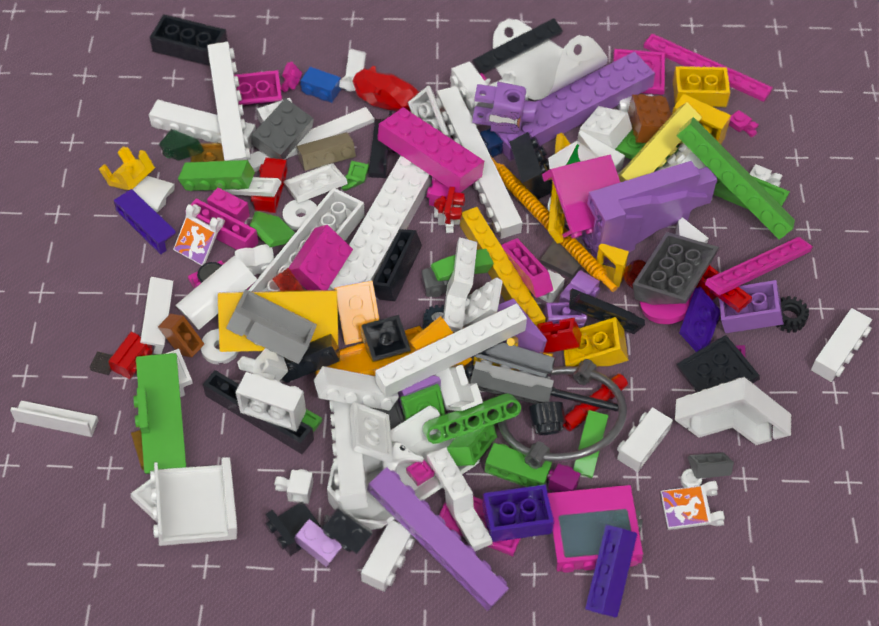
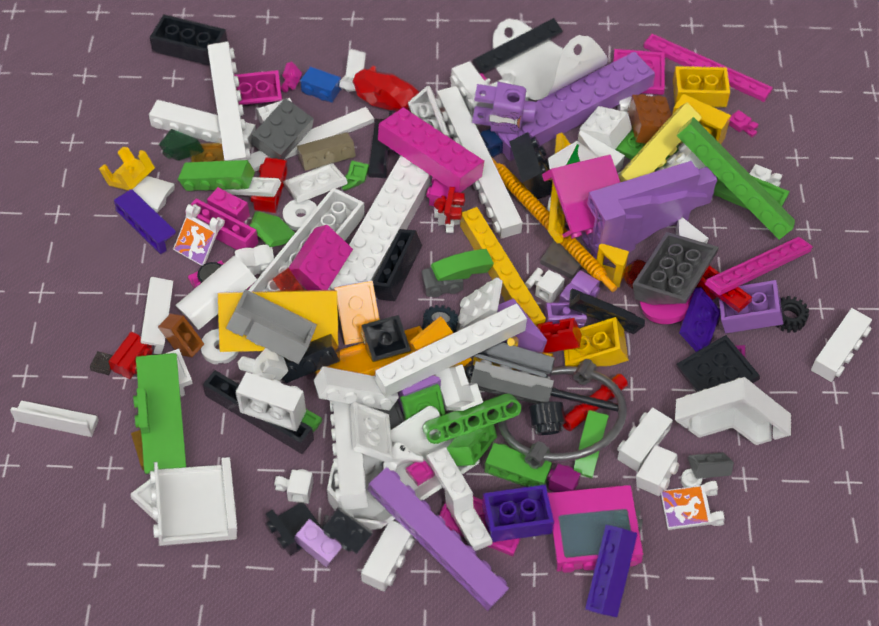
(460, 284): white bracket -> none
(529, 268): dark pink brick -> none
(657, 470): none -> white brick

